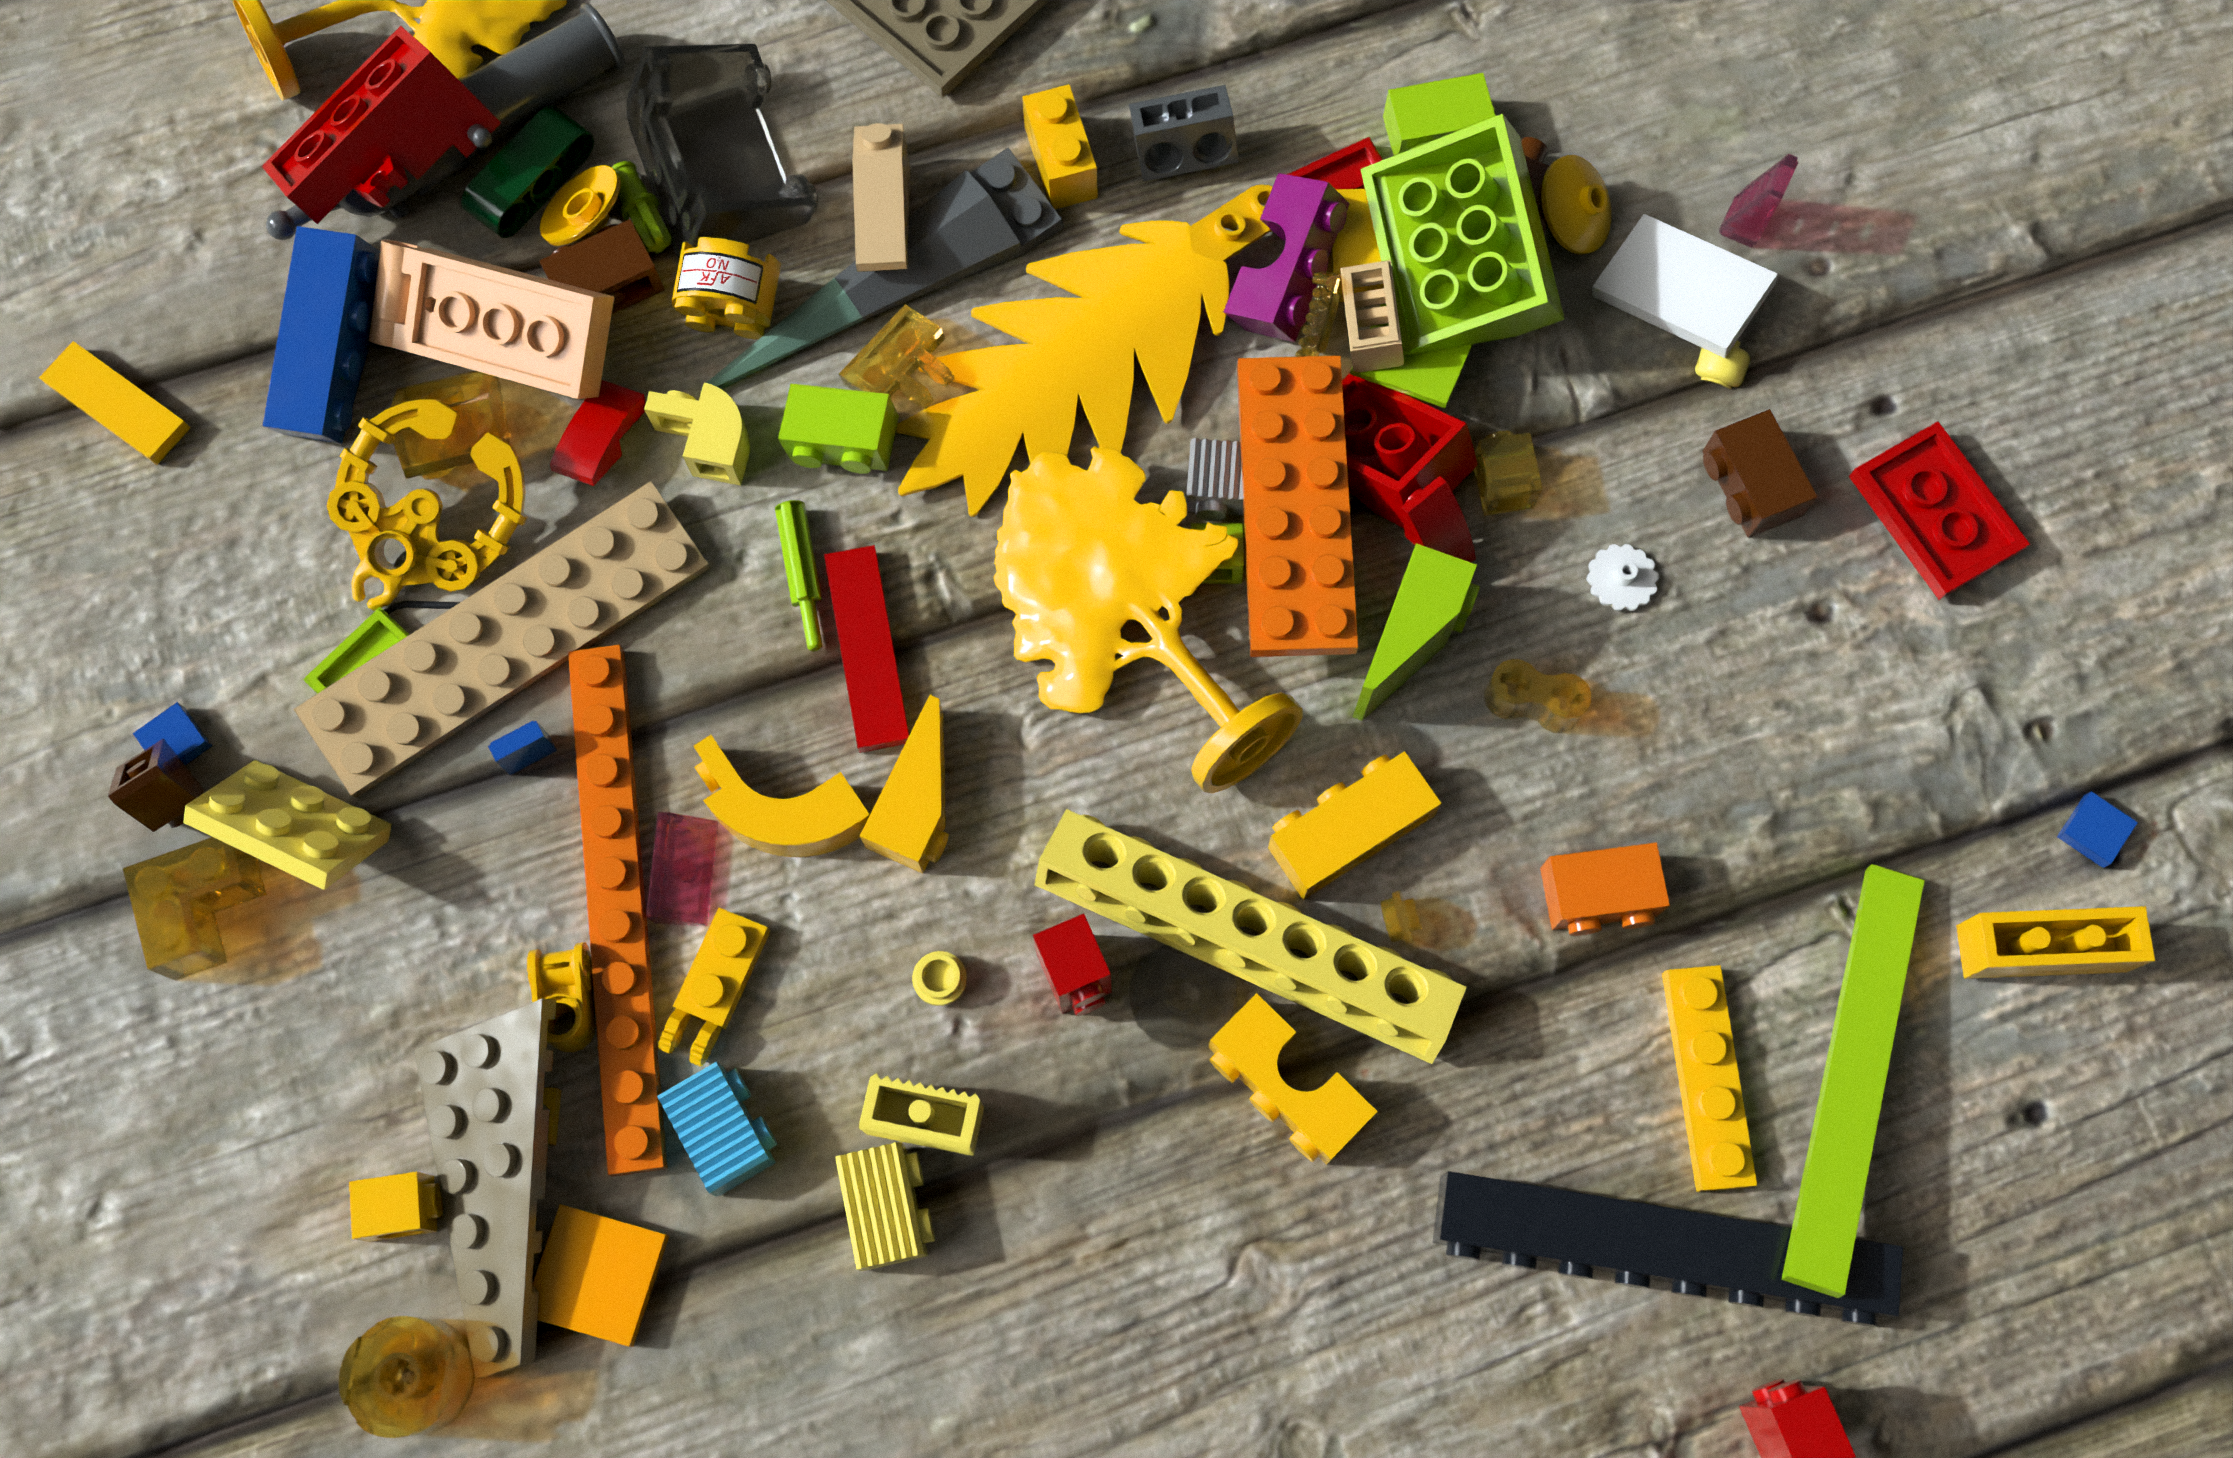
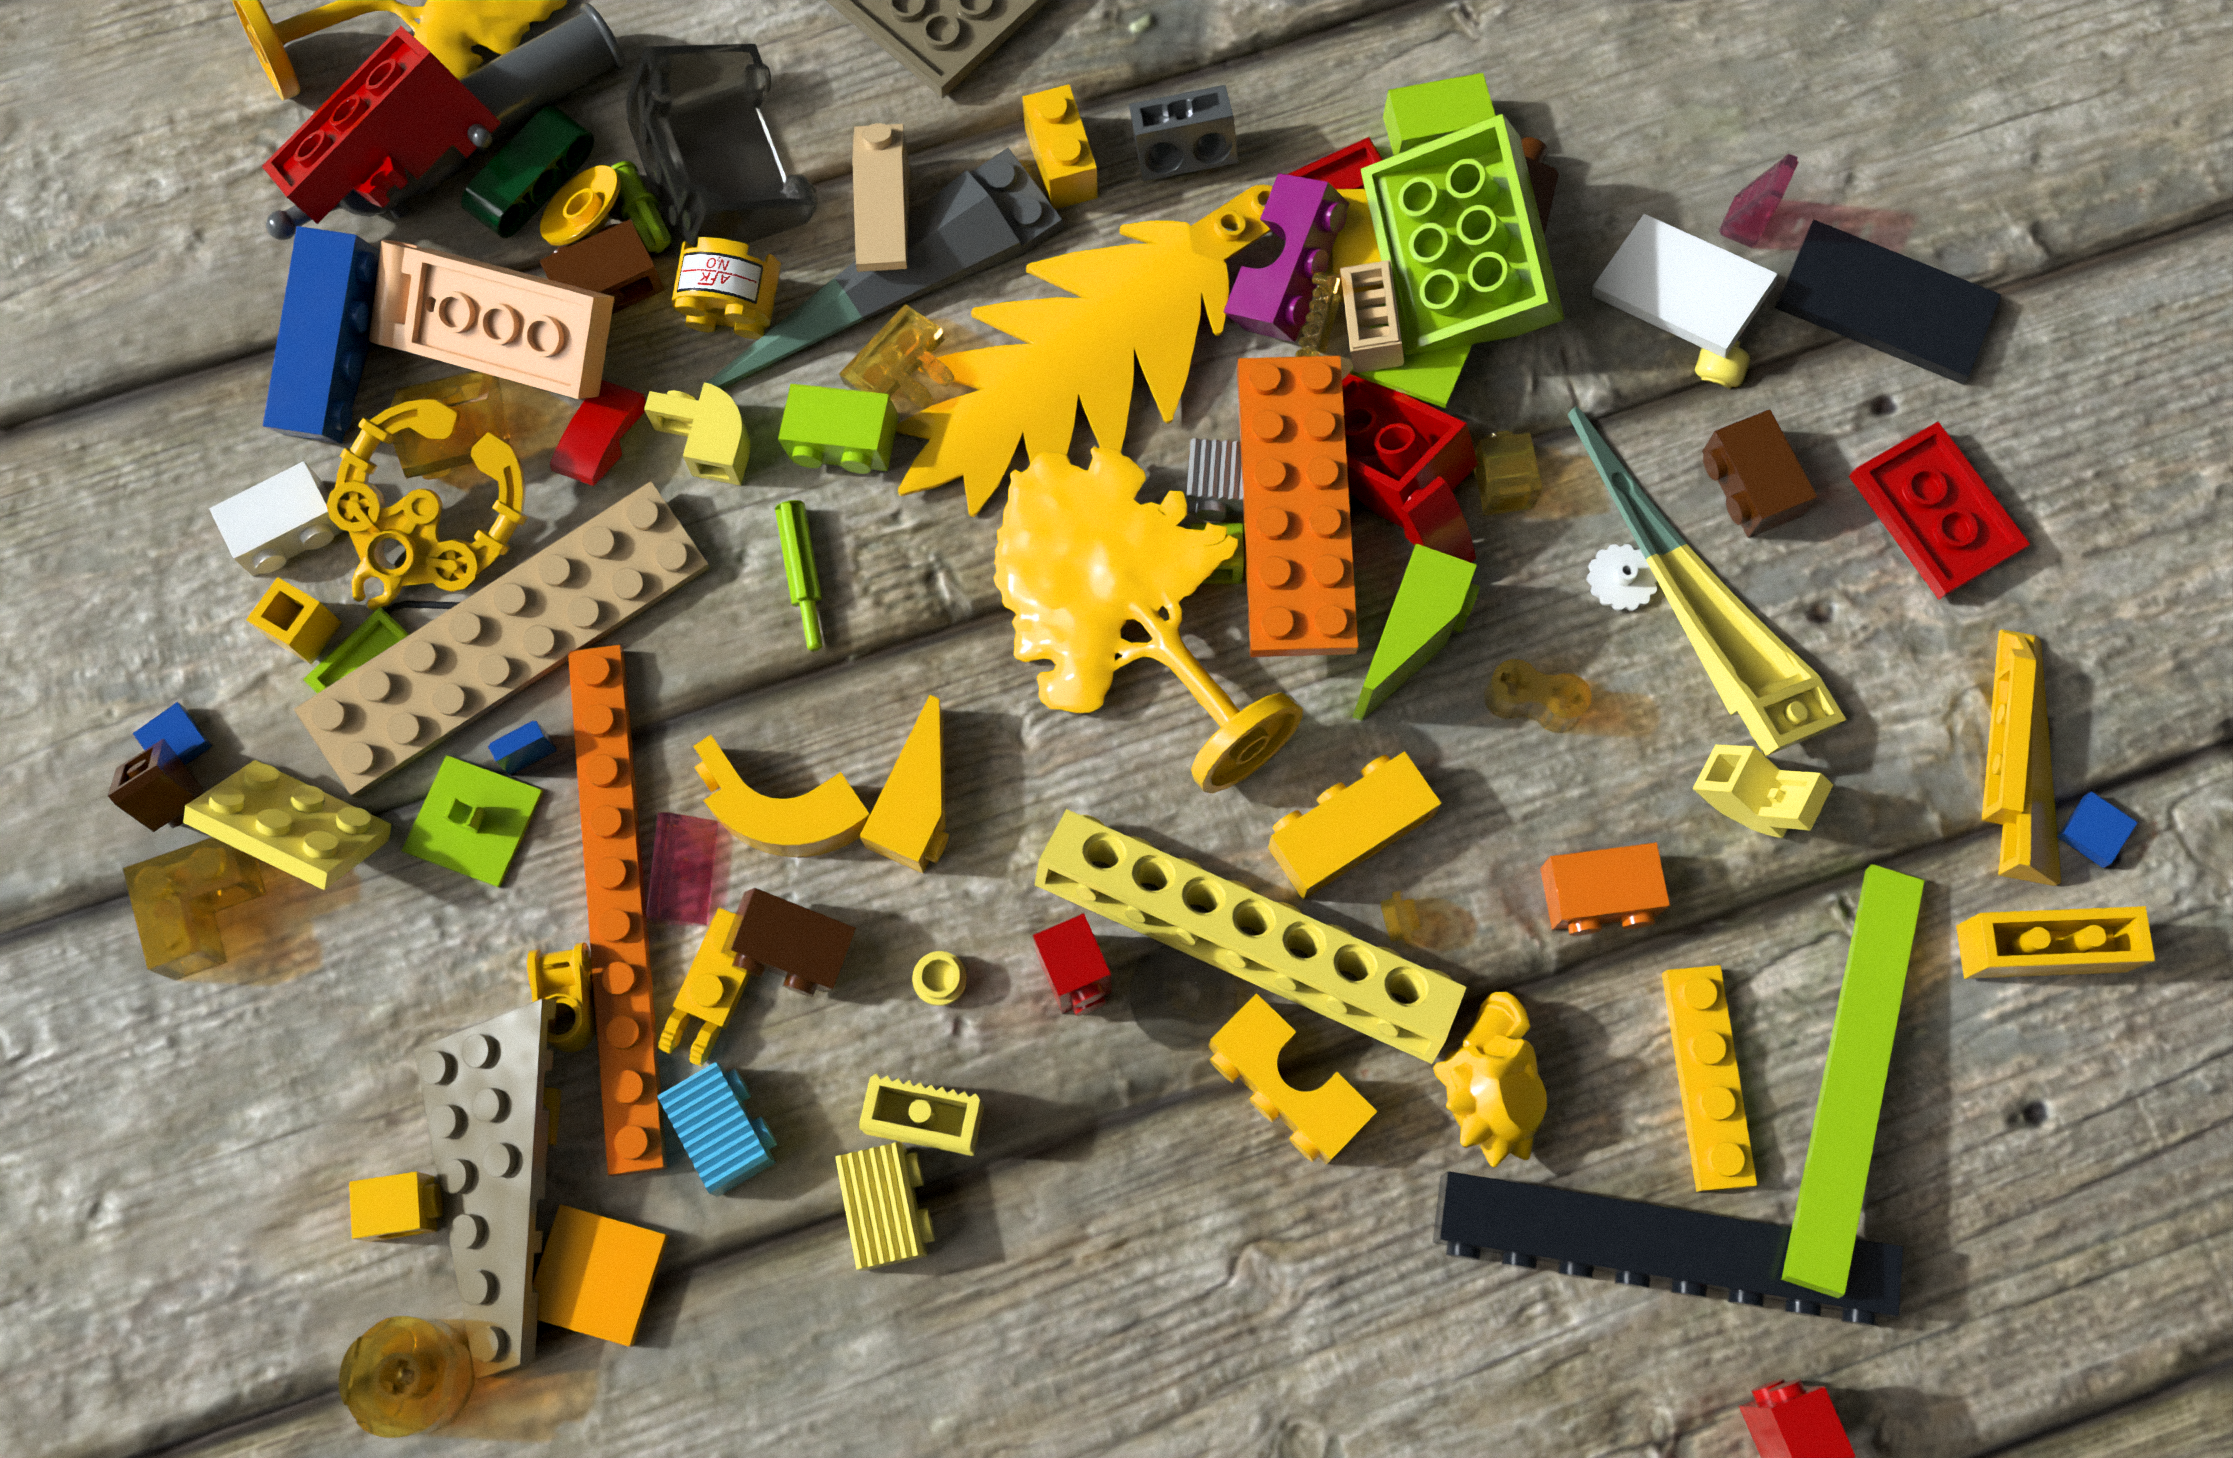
(115, 402): yellow tile -> none
(276, 520): none -> white brick
(294, 620): none -> yellow brick
(472, 821): none -> lime piece
(787, 942): none -> reddish brown brick
(867, 649): red tile -> none
(1495, 1082): none -> yellow head
(1576, 204): yellow dish -> none
(1746, 661): none -> light yellow plate
(1758, 794): none -> light yellow brick
(1888, 301): none -> black tile
(2019, 763): none -> yellow wedge

